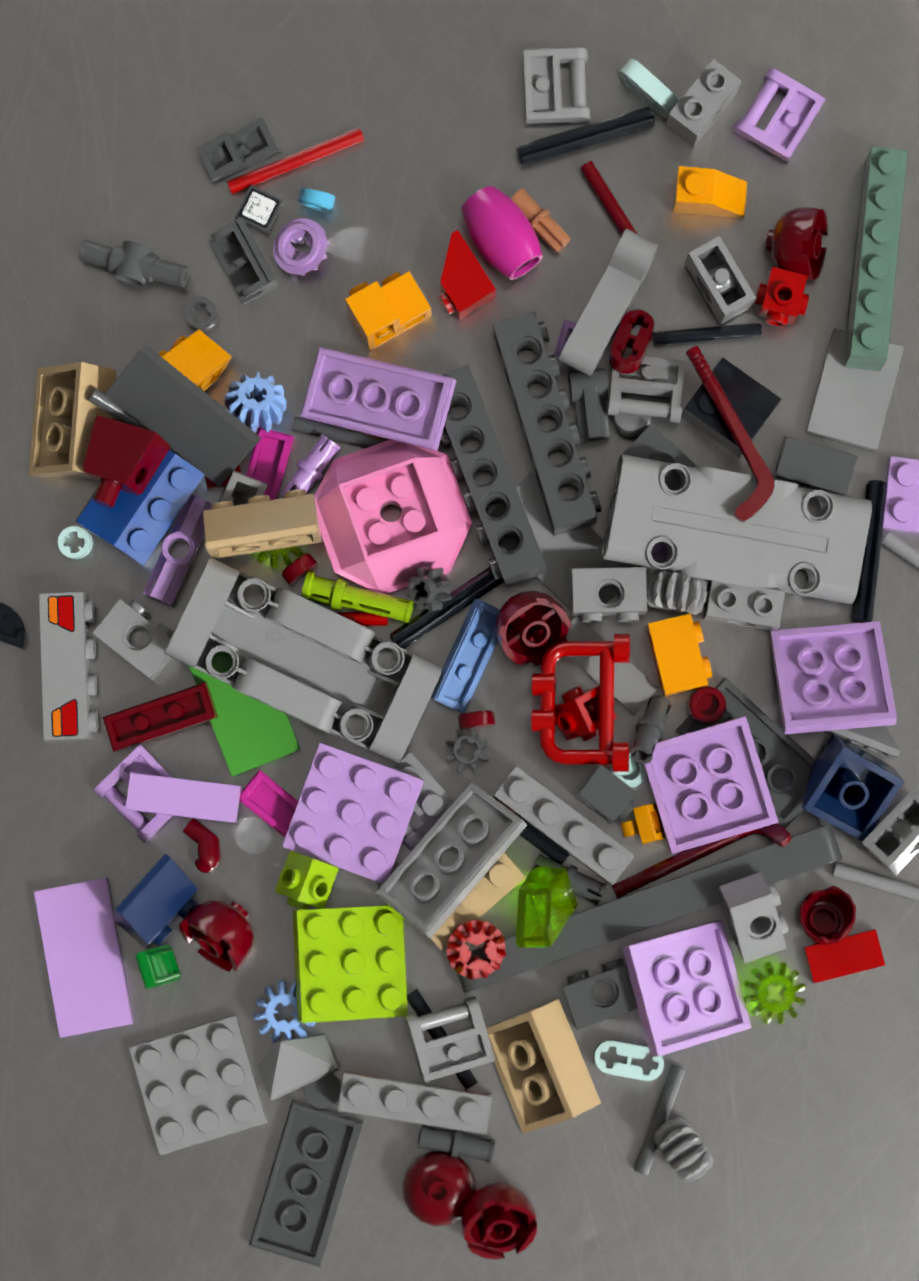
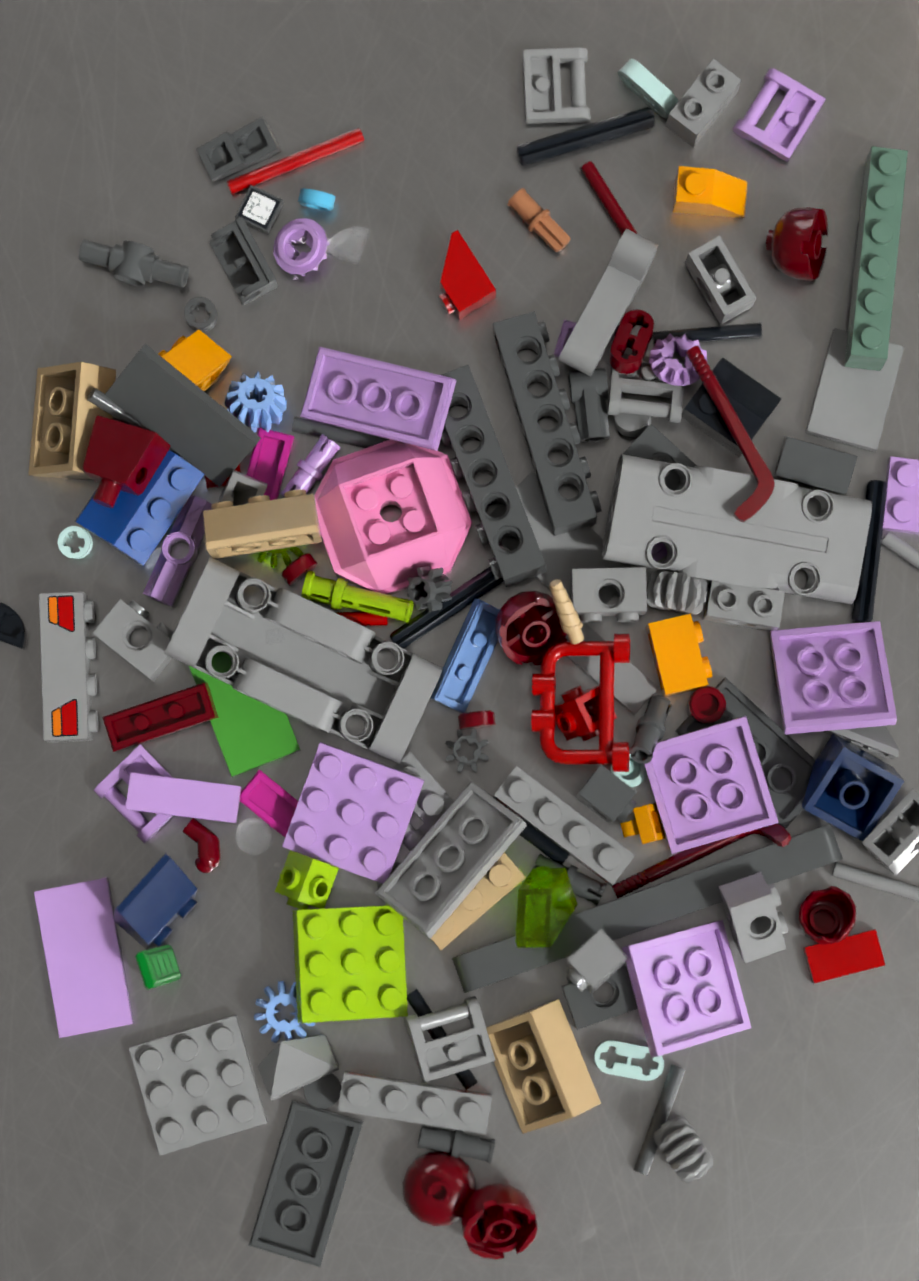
(221, 932): dark red cylinder -> none
(386, 310): light orange brick -> none
(475, 932): red gear -> none
(501, 232): dark pink piece -> none
(567, 614): none -> tan animal
(595, 962): none -> light grey brick
(670, 370): none -> lavender gear
(761, 993): clear neon green gear -> none
(782, 285): red brick -> none

